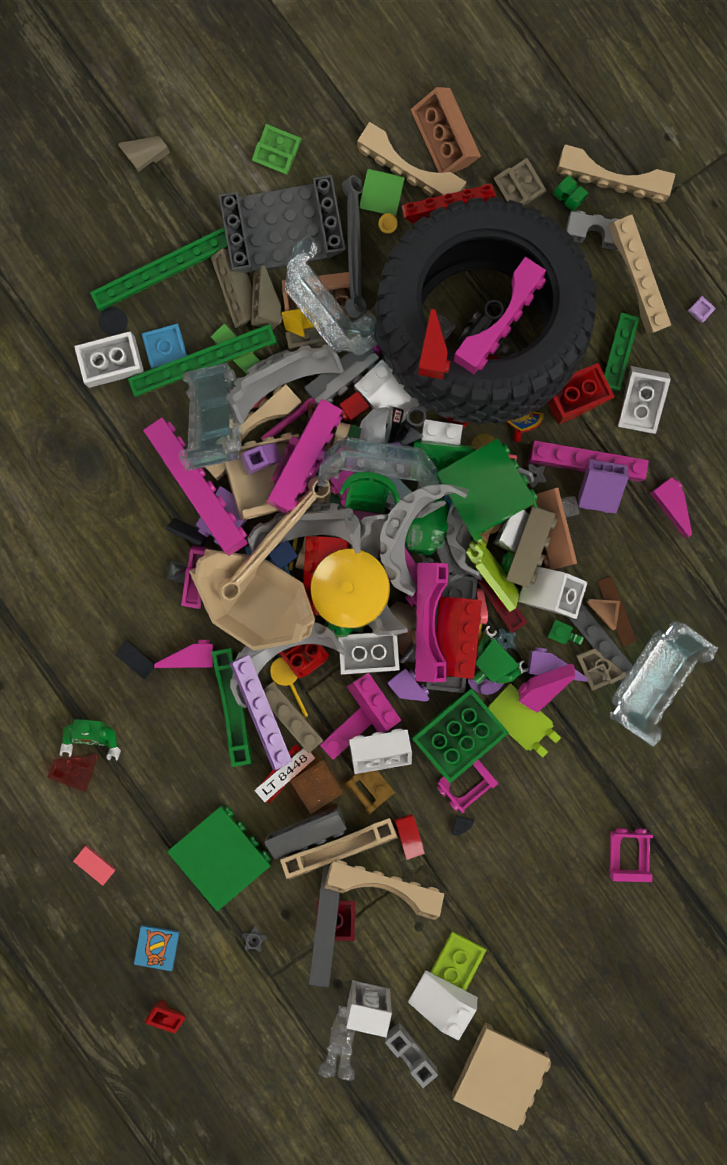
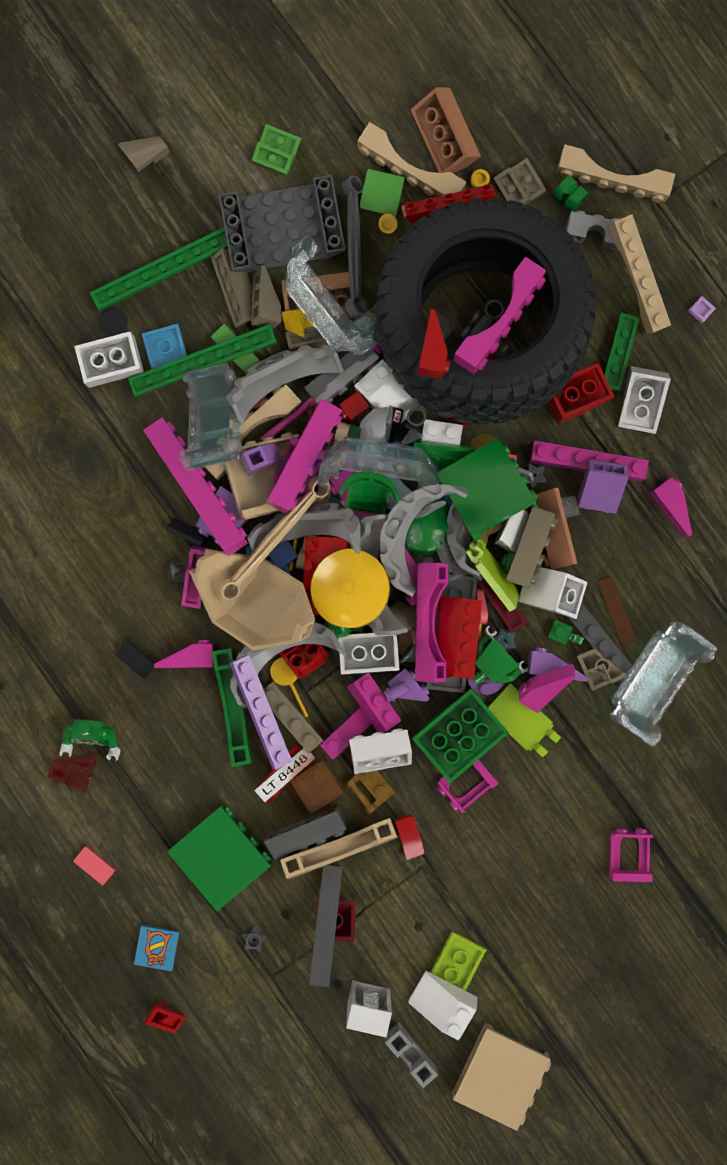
(340, 1044): clear piece -> none
(396, 691): none -> medium lavender pin
(422, 900): tan arch -> none
(461, 825): black tile -> none
(479, 178): none -> yellow tile
(525, 424): shield -> none
(606, 610): medium nougat slope -> none

